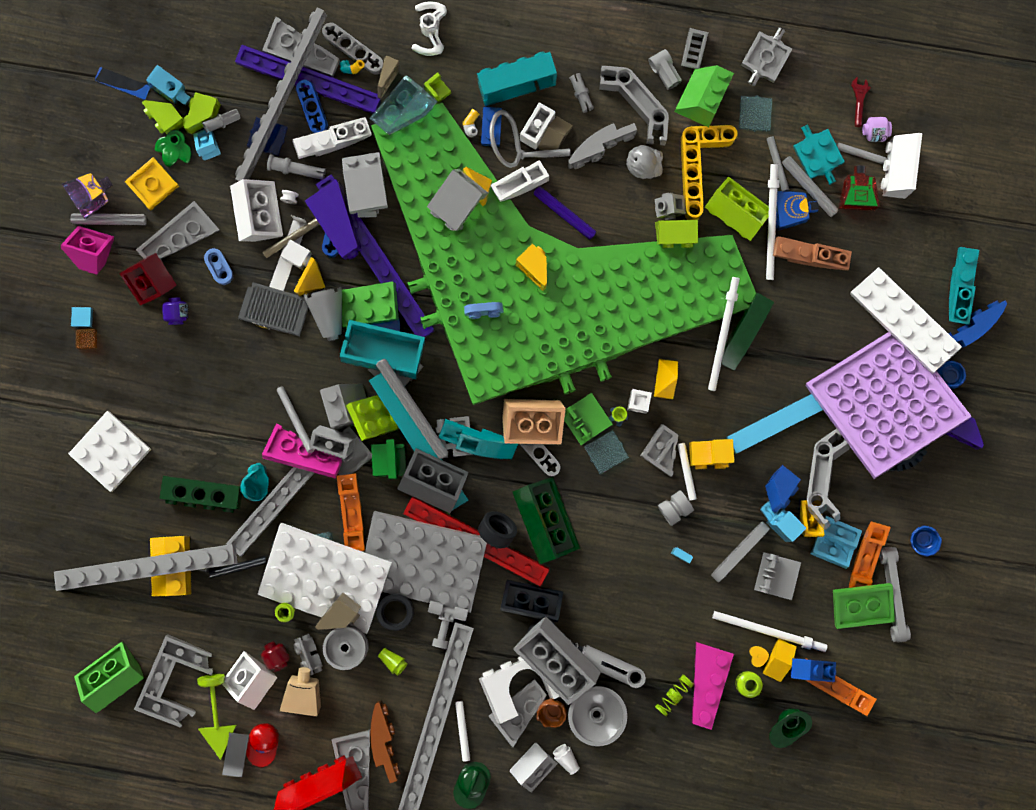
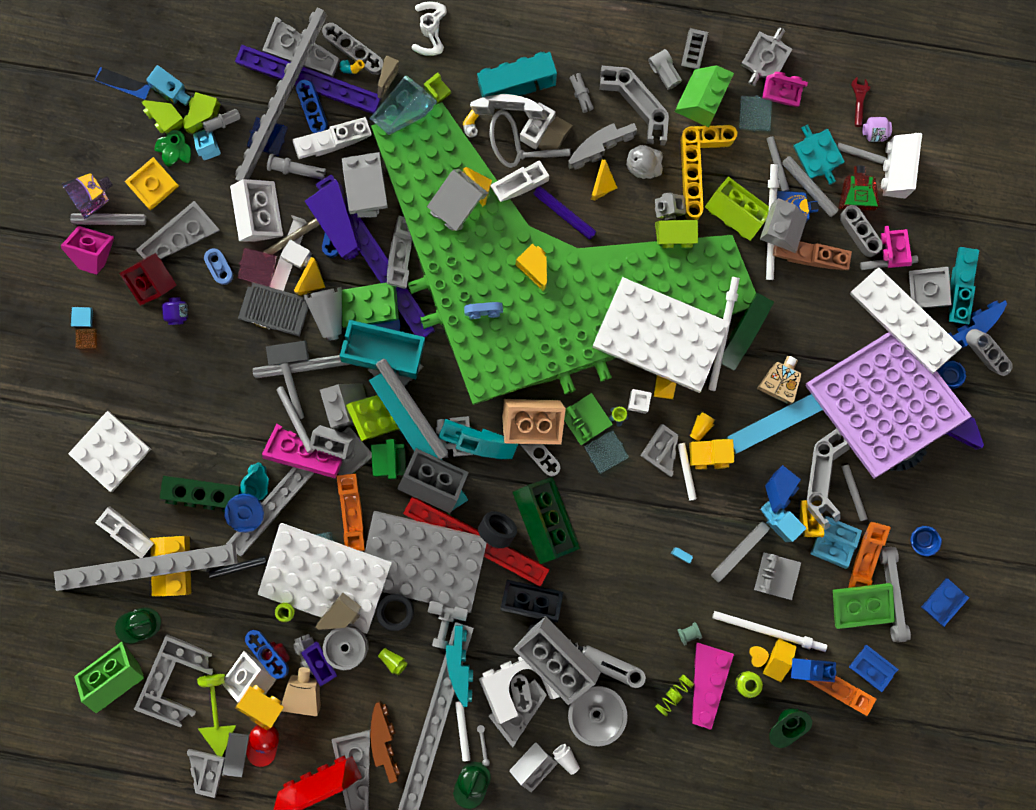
(124, 532): none -> white slope
(138, 625): none -> dark green piece
(206, 771): none -> light grey wing
(244, 512): none -> blue tile
(253, 646): none -> blue beam
(257, 266): none -> clear pink piece
(259, 707): none -> yellow brick
(287, 352): none -> dark grey slope
(289, 197): white bush -> none
(292, 390): none -> light grey bar
(299, 366): none -> light grey axle
(317, 663): none -> dark purple slope
(399, 255): none -> light grey slope
(458, 673): none -> teal slope
(481, 729): none -> light grey hinge
(488, 104): none -> light grey slope
(488, 113): blue plate -> none
(516, 694): none -> light grey beam
(551, 713): dark orange hair -> none
(604, 182): none -> yellow slope
(661, 335): none -> white plate
(676, 507): light grey wheel -> none
(689, 633): none -> sand green bush
(702, 426): none -> yellow cone
(782, 381): none -> tan torso
(784, 89): none -> dark pink bracket
(784, 225): none -> light grey slope
(854, 492): none -> light grey bar
(861, 240): none -> light grey beam
(873, 668): none -> blue plate
(881, 263): none -> light grey bar
(897, 248): none -> dark pink bracket
(931, 287): none -> light grey plate
(945, 602): none -> blue plate
(989, 352): none -> light grey beam

